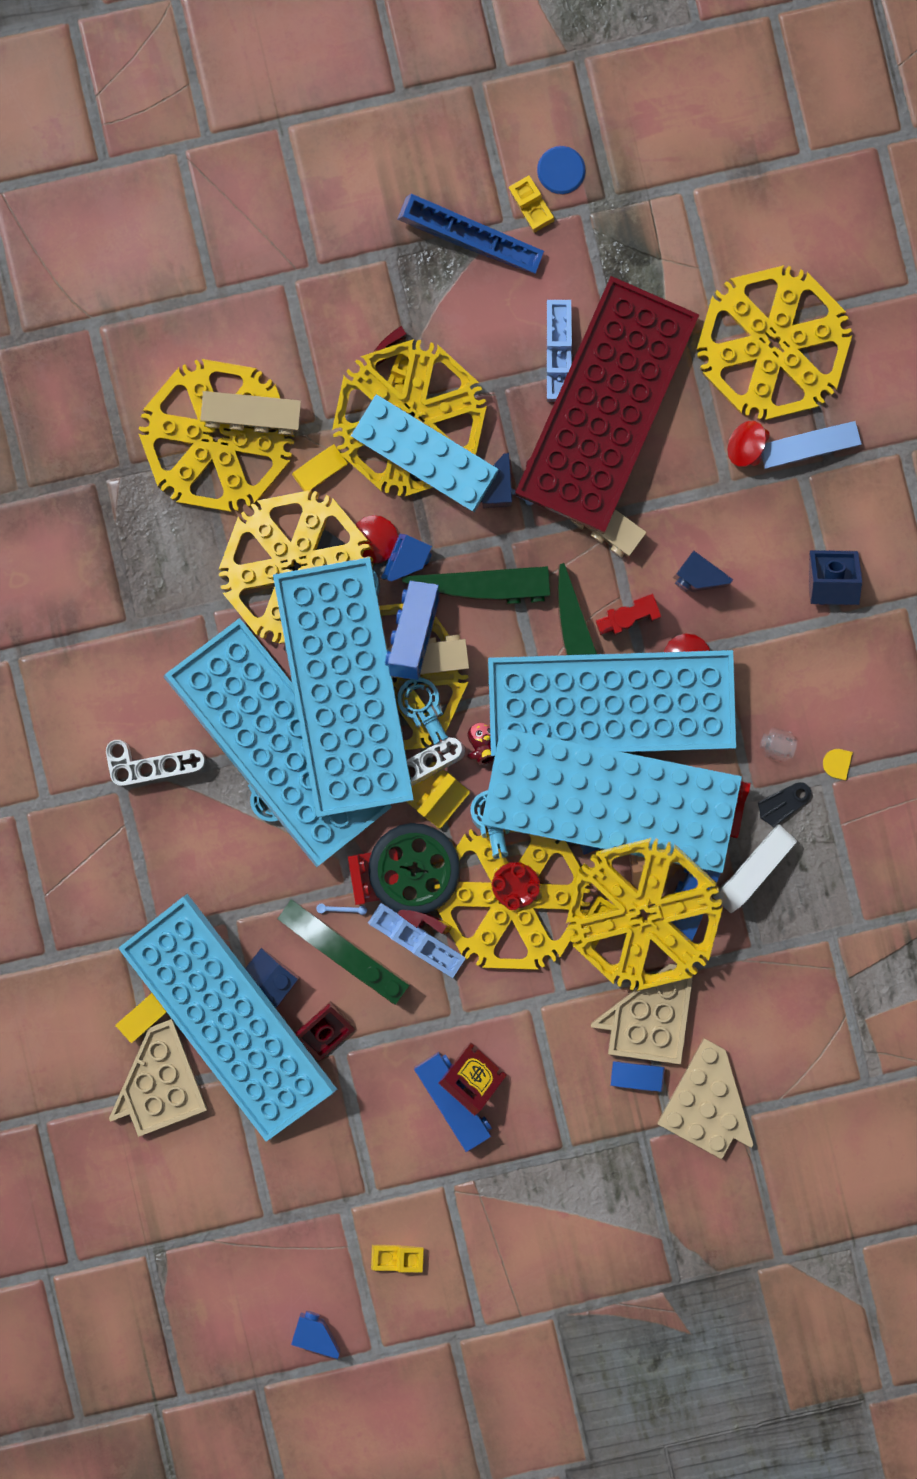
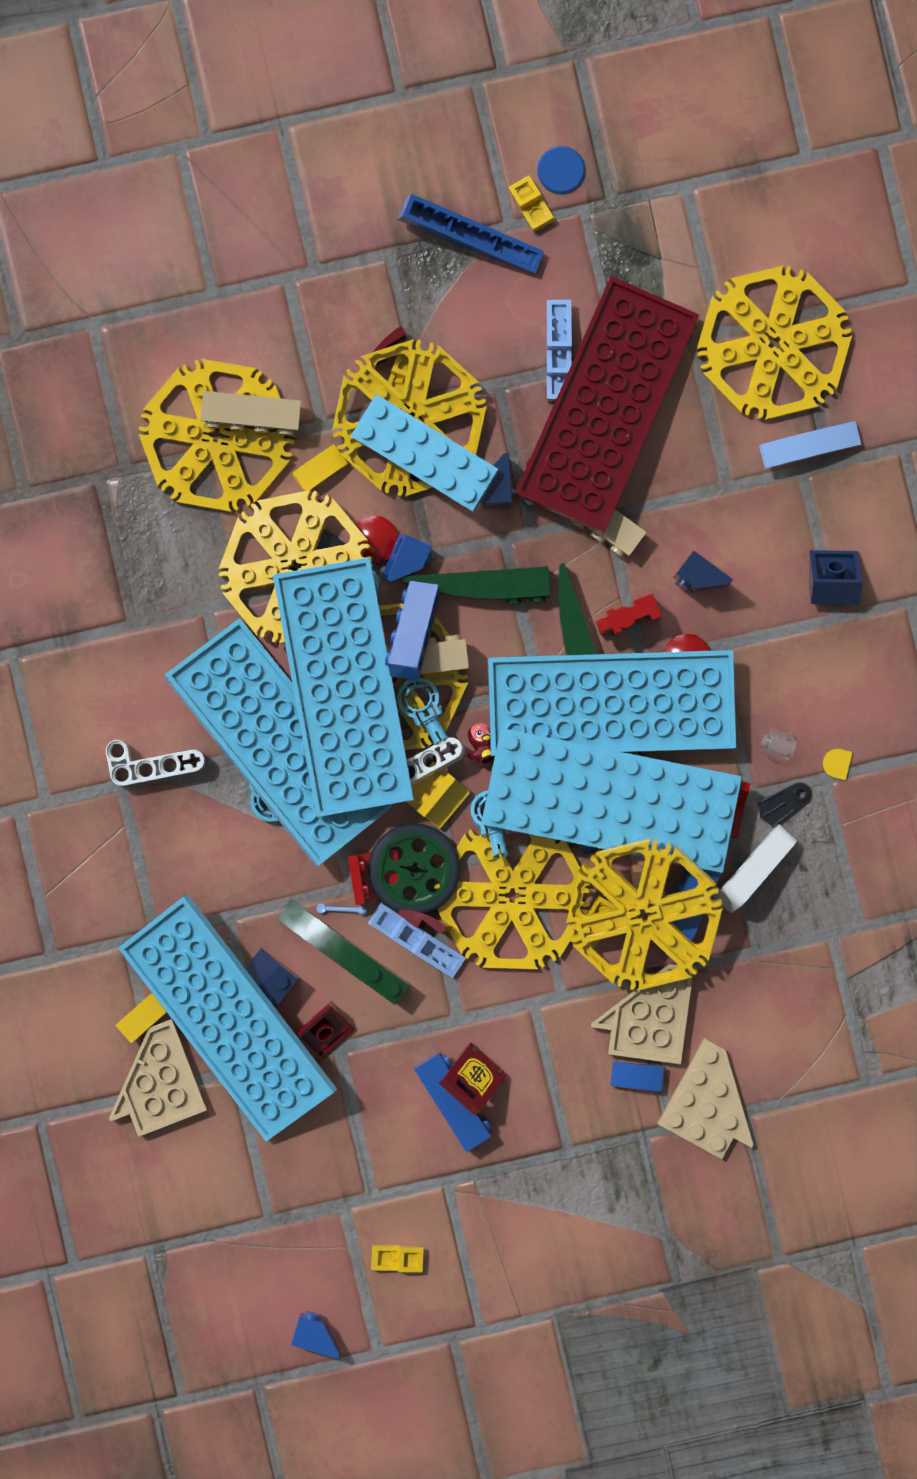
(515, 885): red dish -> none
(747, 444): red dish -> none

